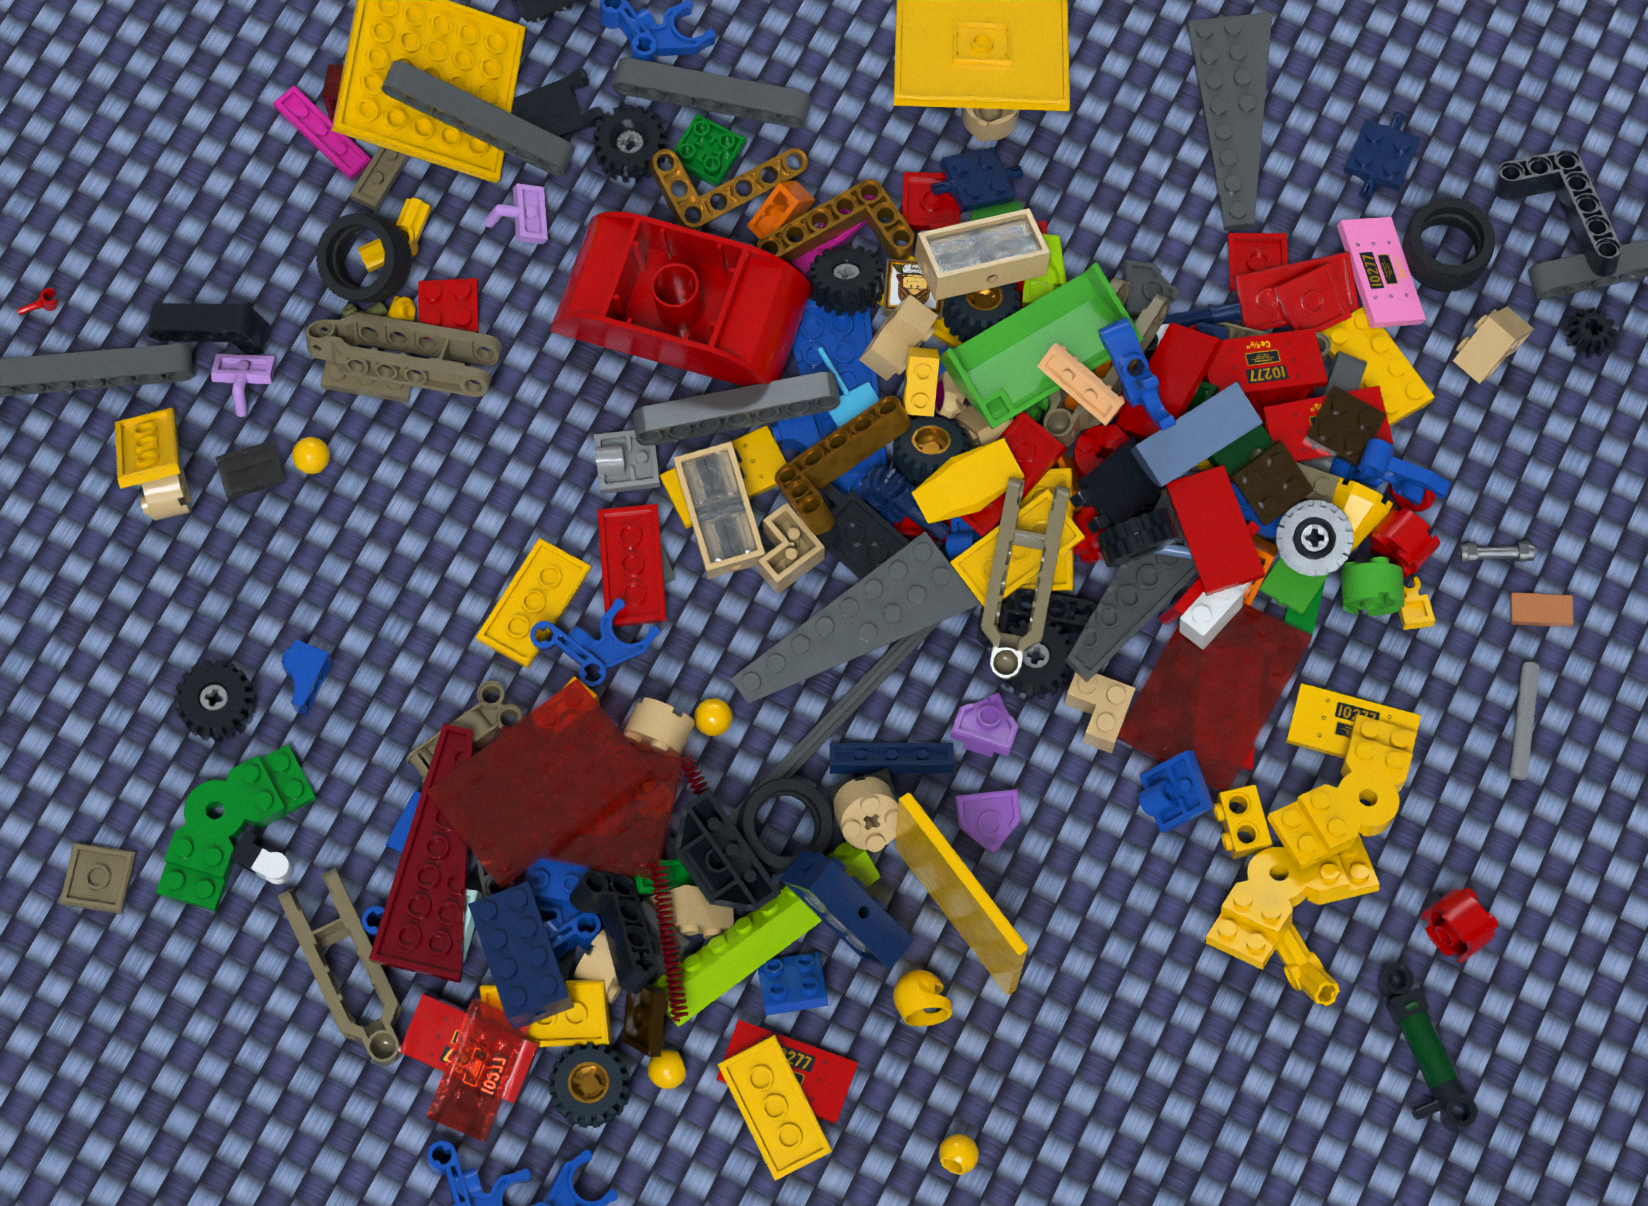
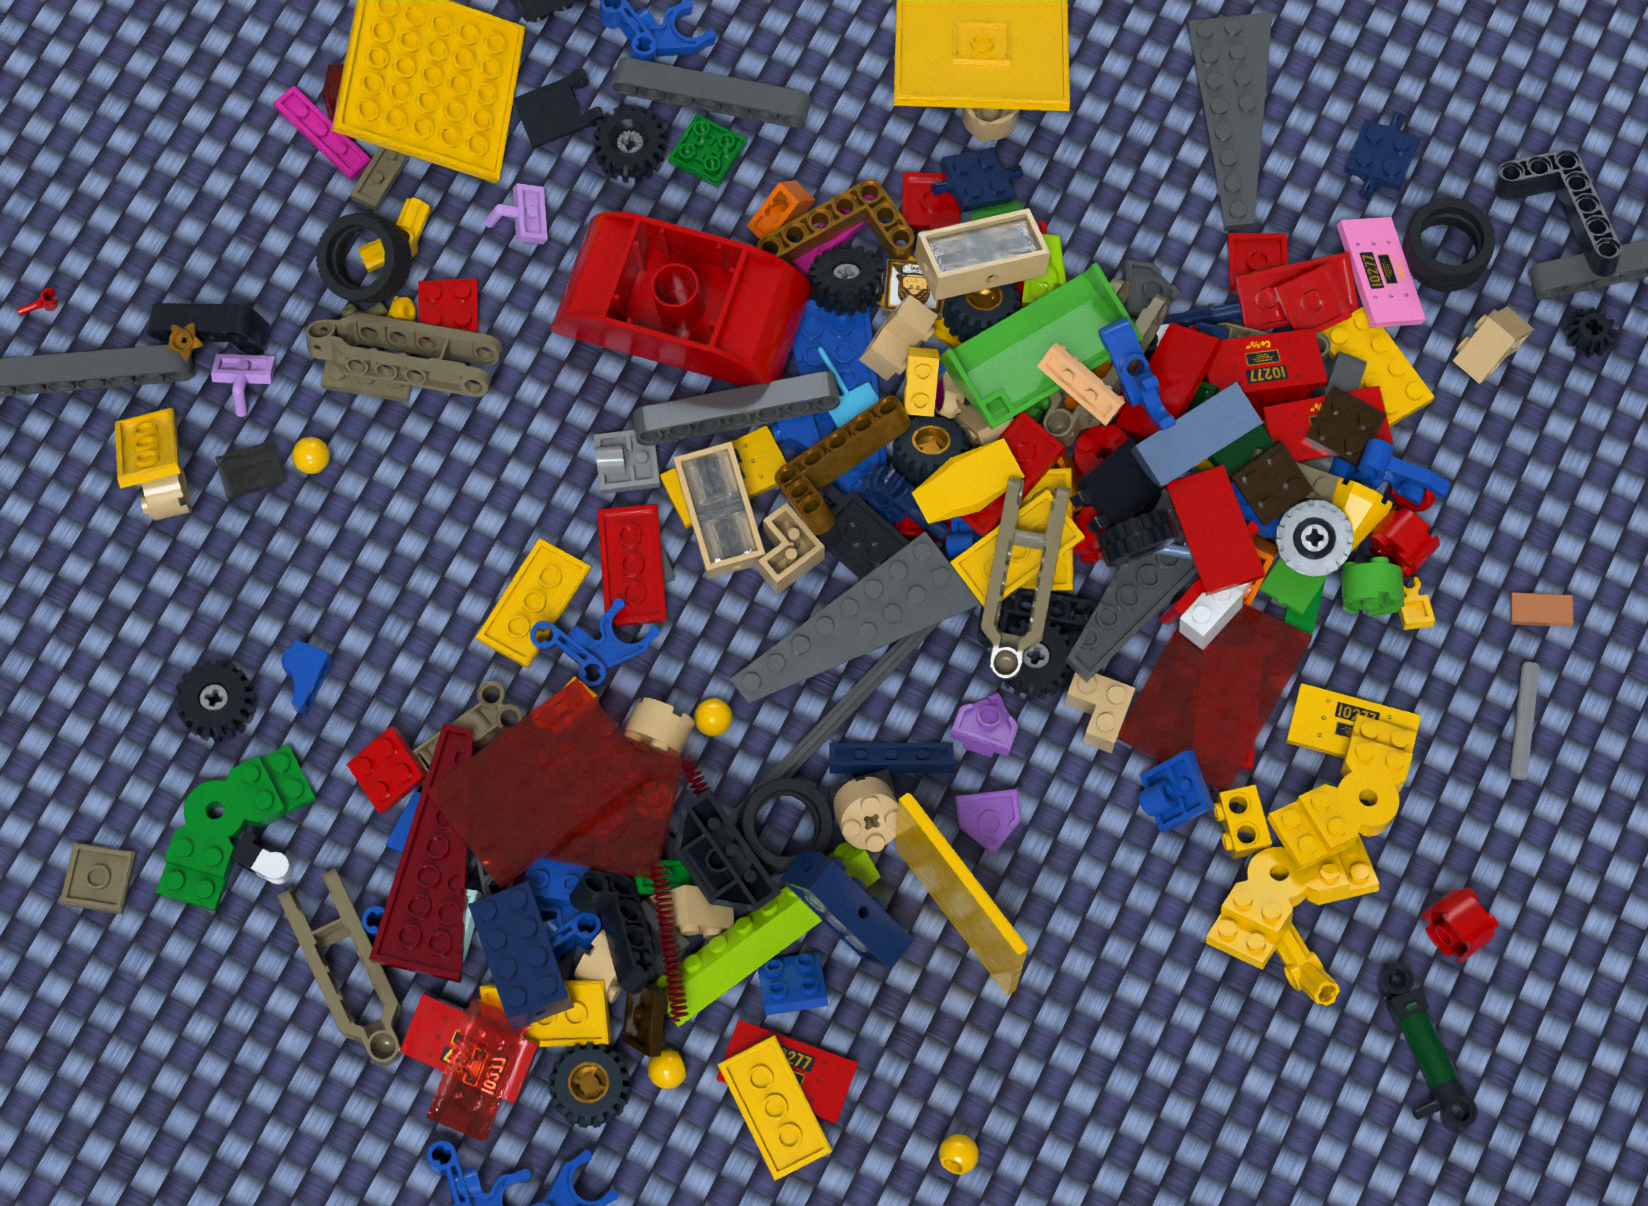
(176, 340): none -> pearl gold plate
(387, 770): none -> red plate
(477, 118): dark grey beam -> none
(726, 191): pearl gold beam -> none
(918, 991): yellow helmet -> none
(1522, 552): flat silver bar -> none

